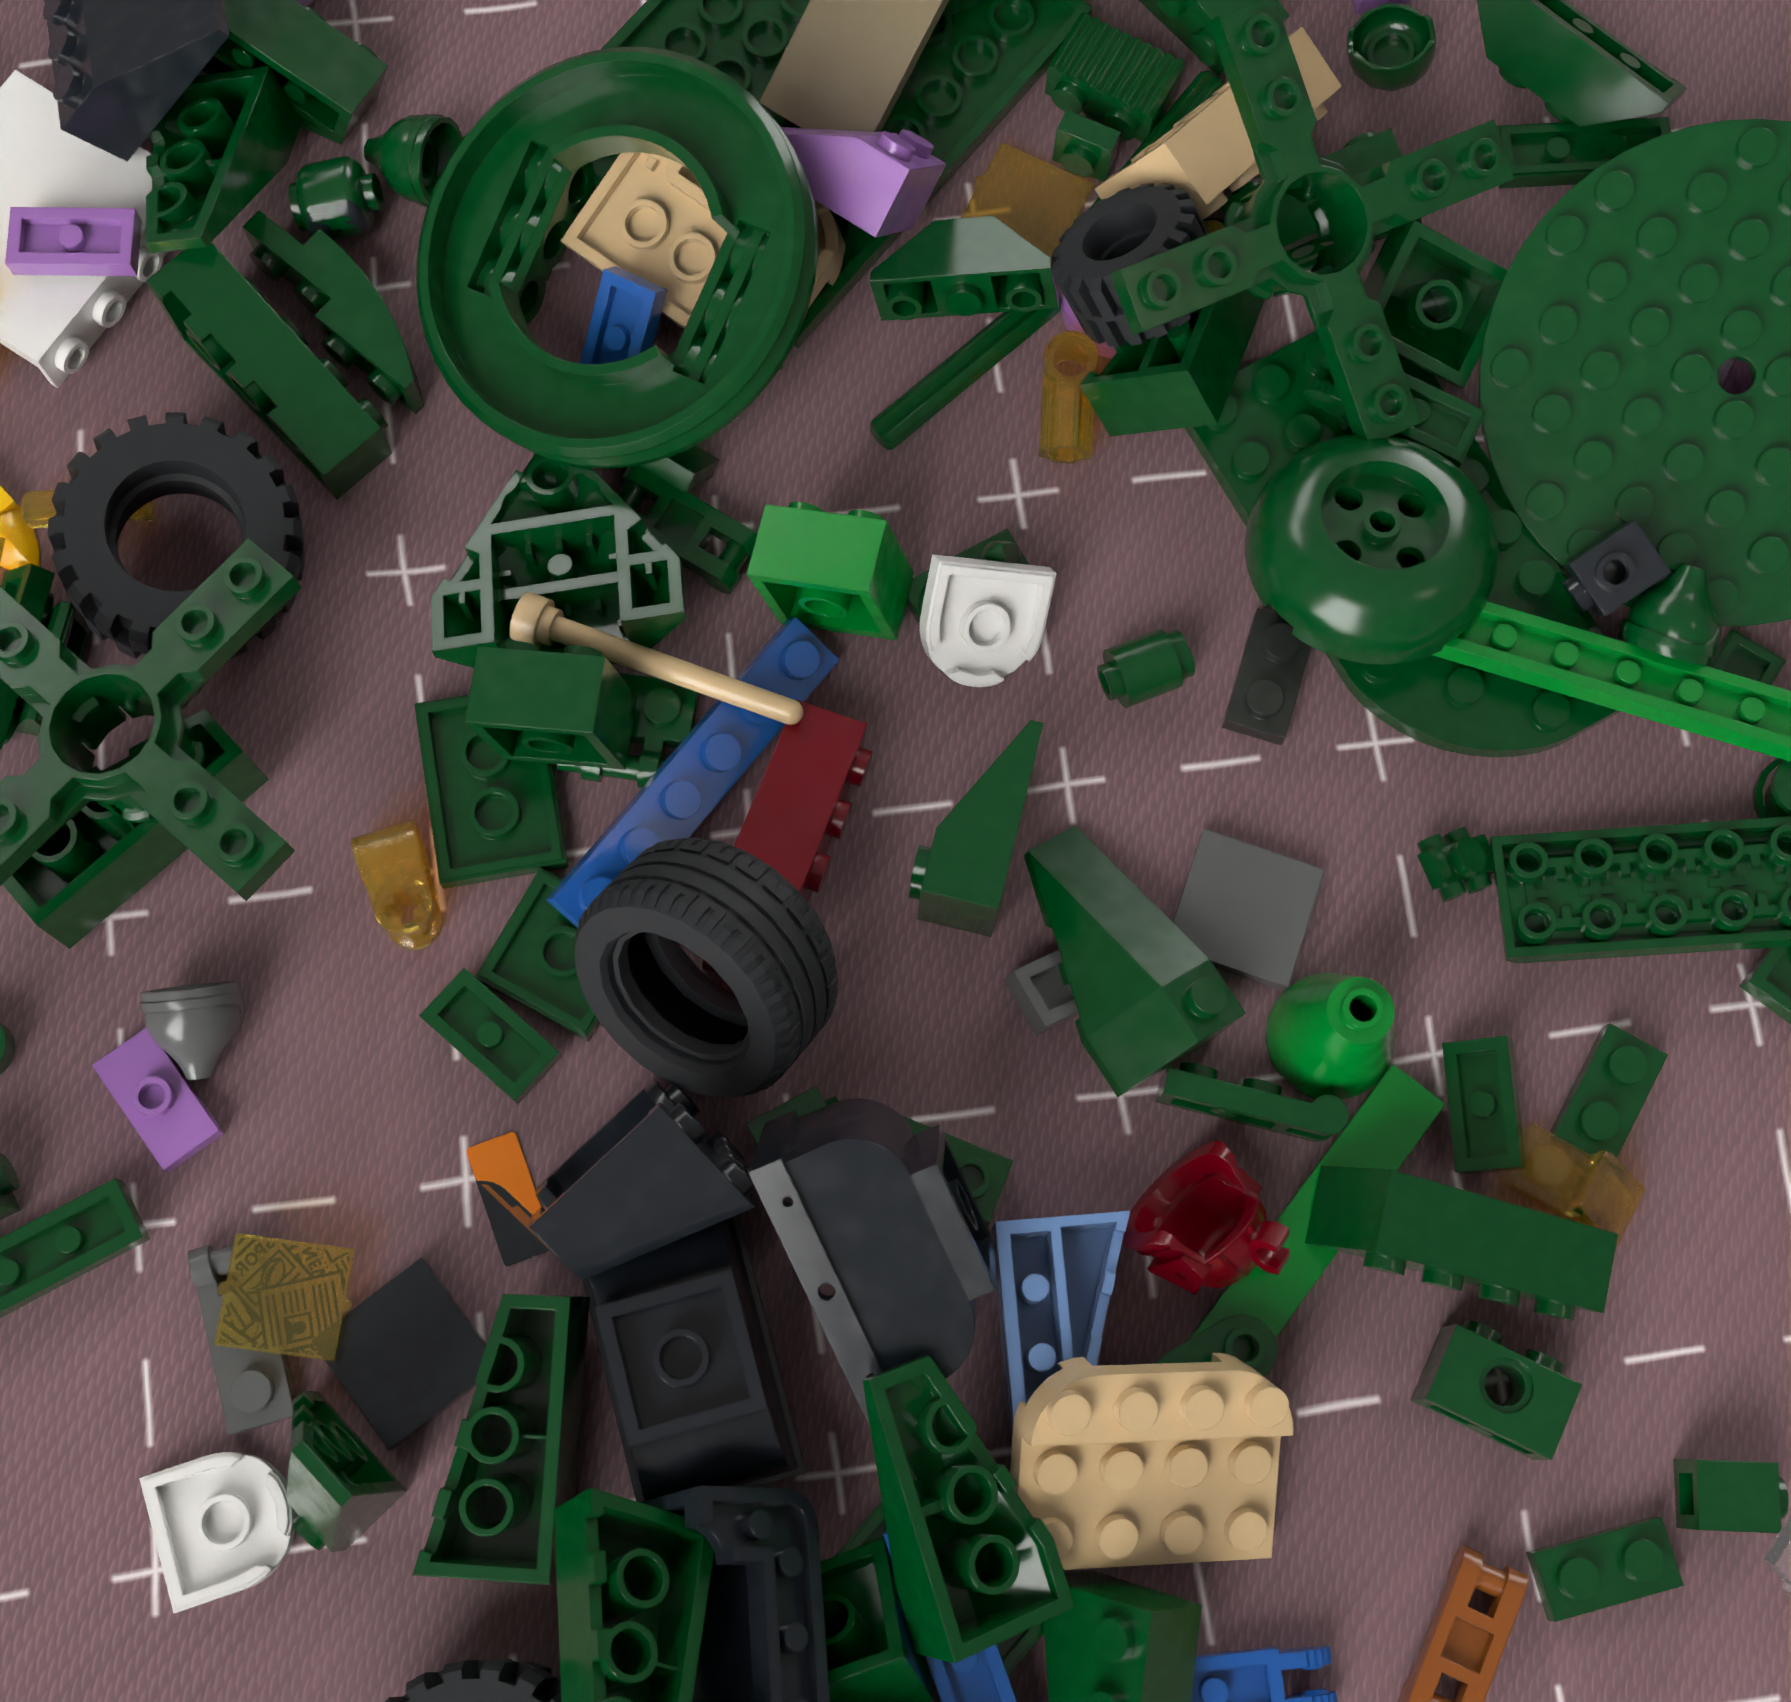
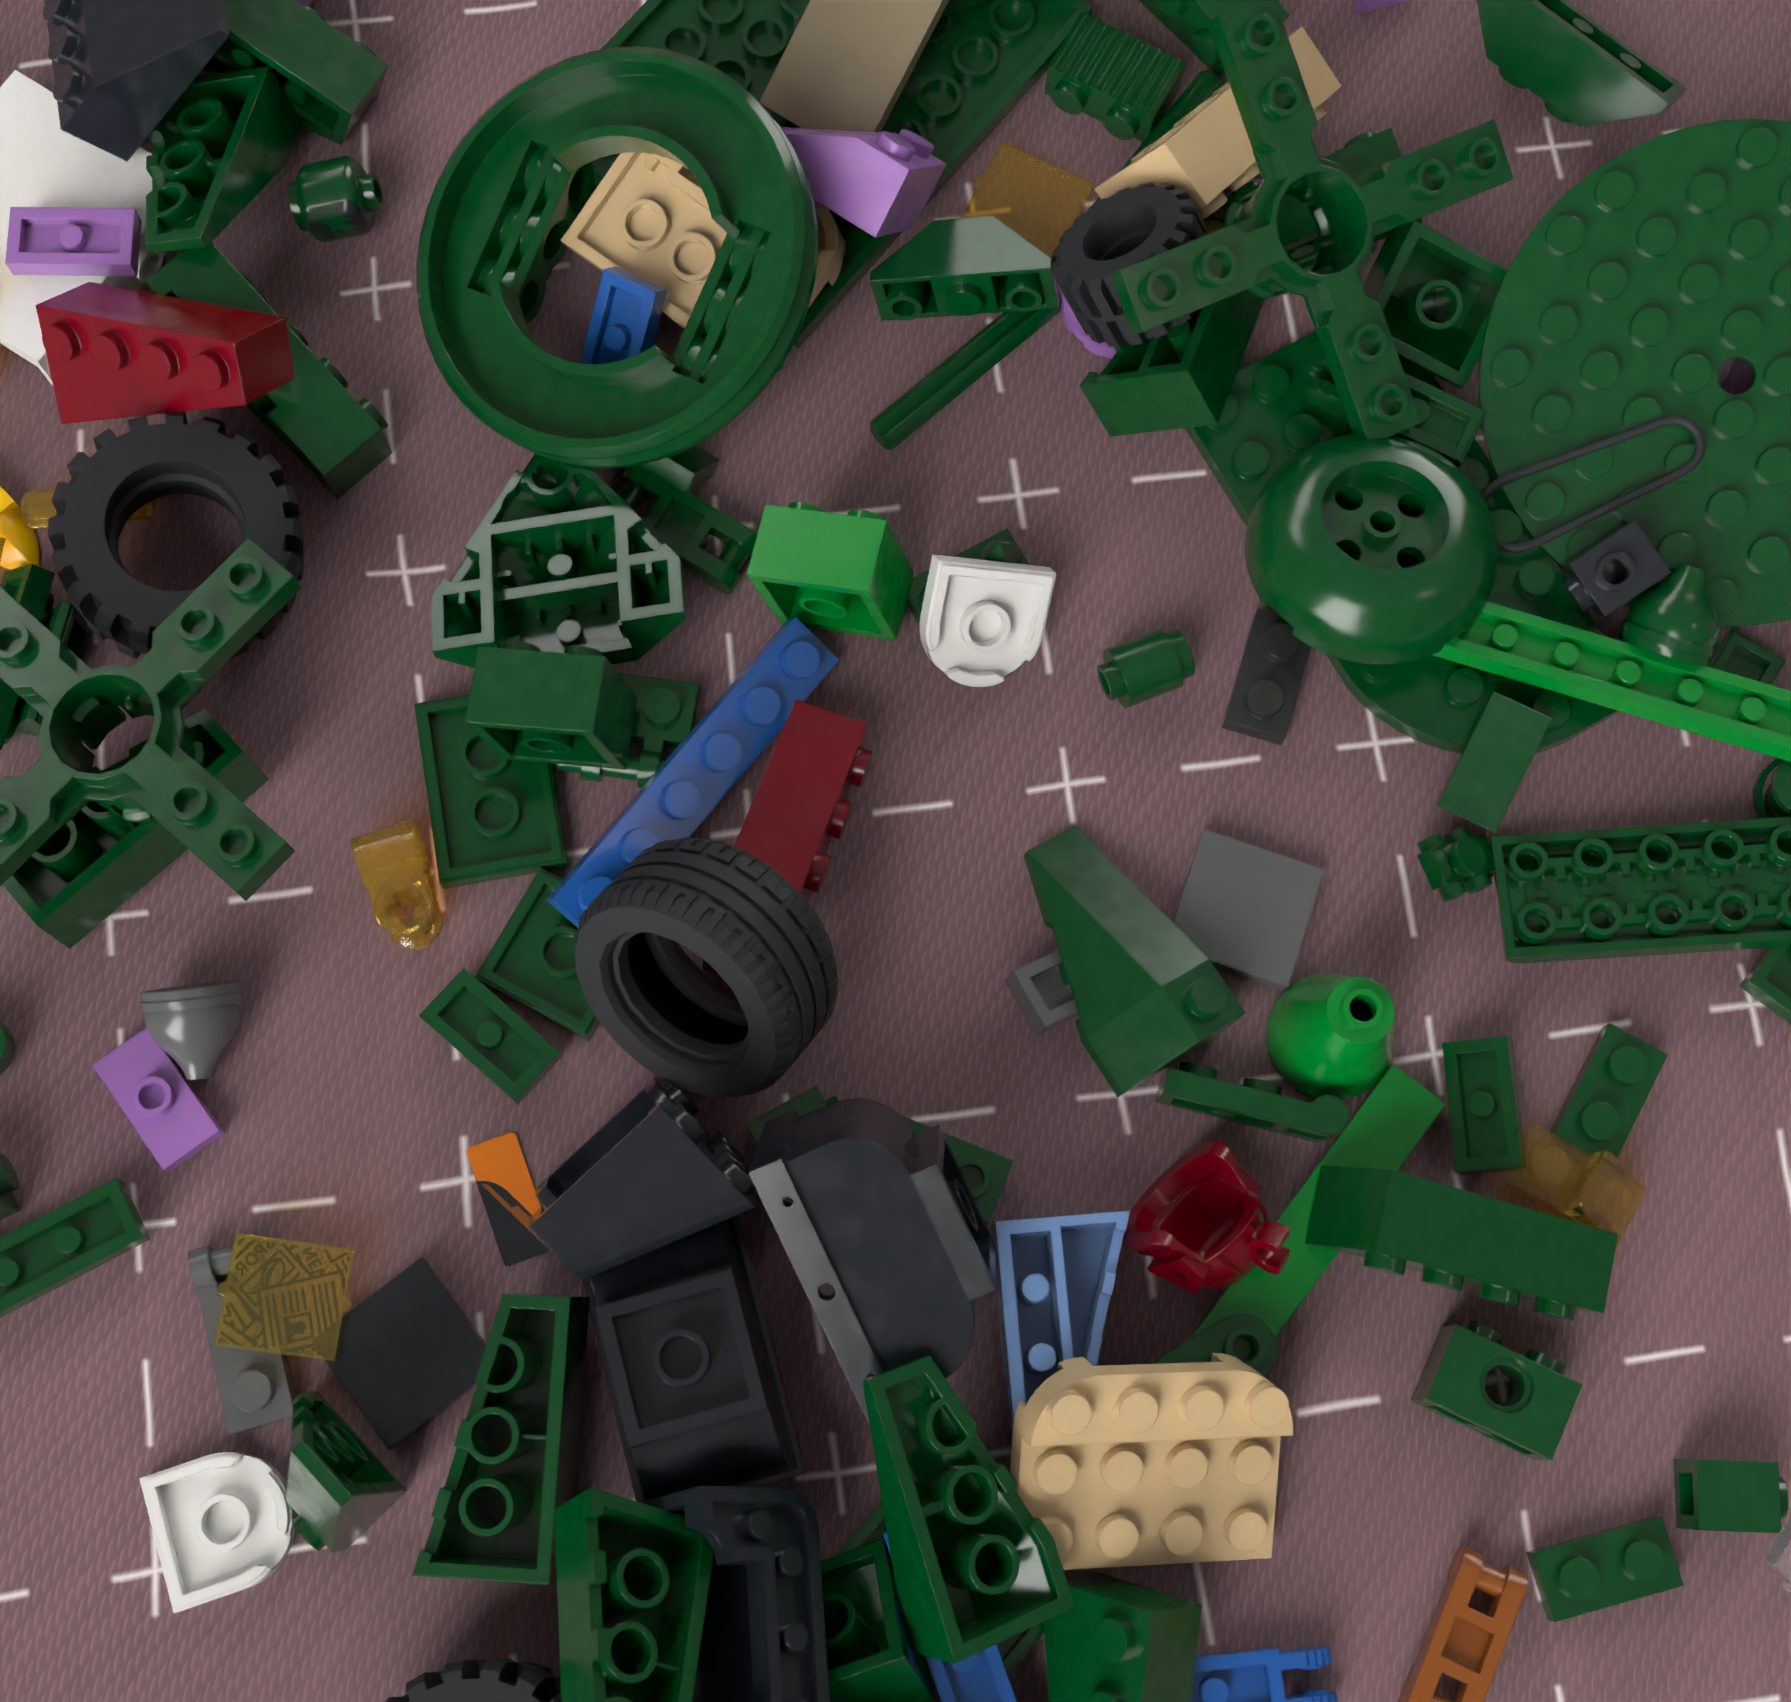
(156, 354): none -> dark red wedge
(344, 304): dark green slope -> none
(414, 154): dark green helmet -> none
(540, 623): tan piece -> none
(971, 851): dark green slope -> none
(1065, 410): clear yellow piece -> none
(1085, 146): dark green plate -> none
(1391, 46): dark green hair -> none
(1493, 761): none -> dark green tile
(1568, 153): dark green tile -> none
(1614, 504): none -> black piece

